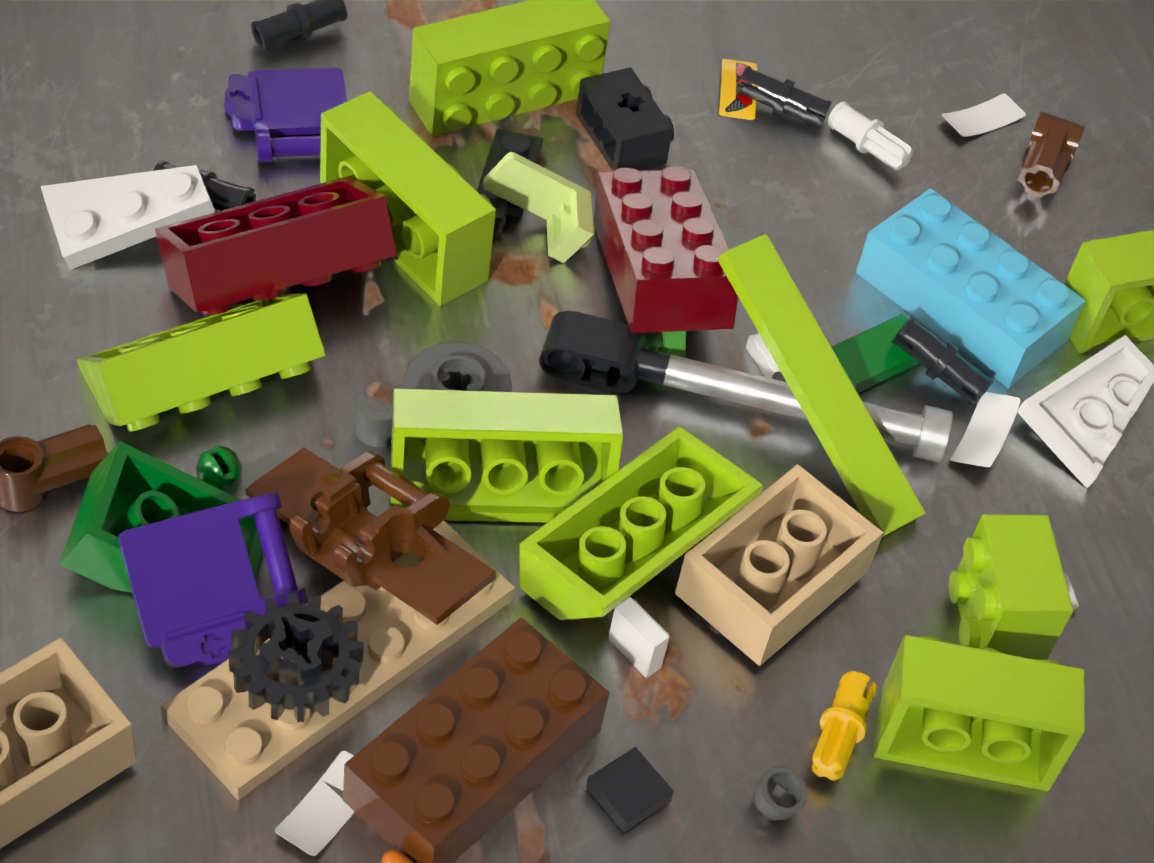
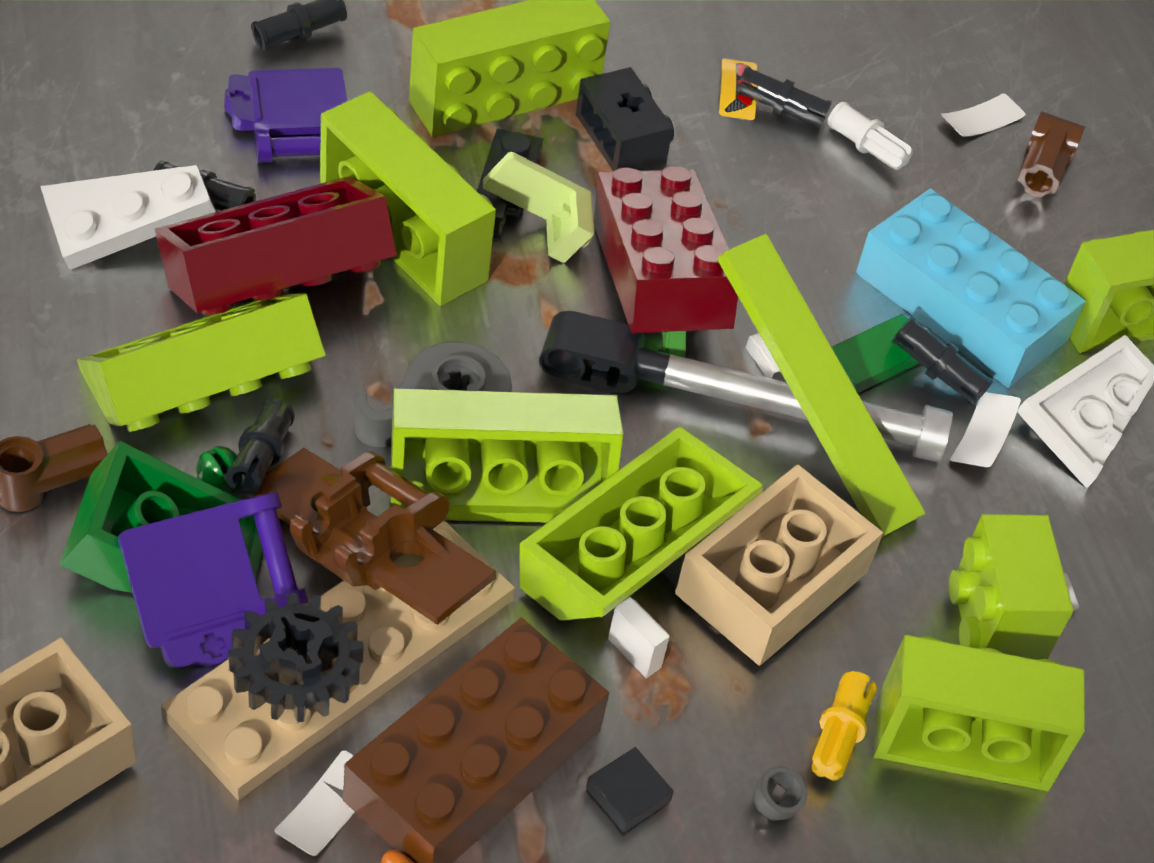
(260, 446): none -> black pin

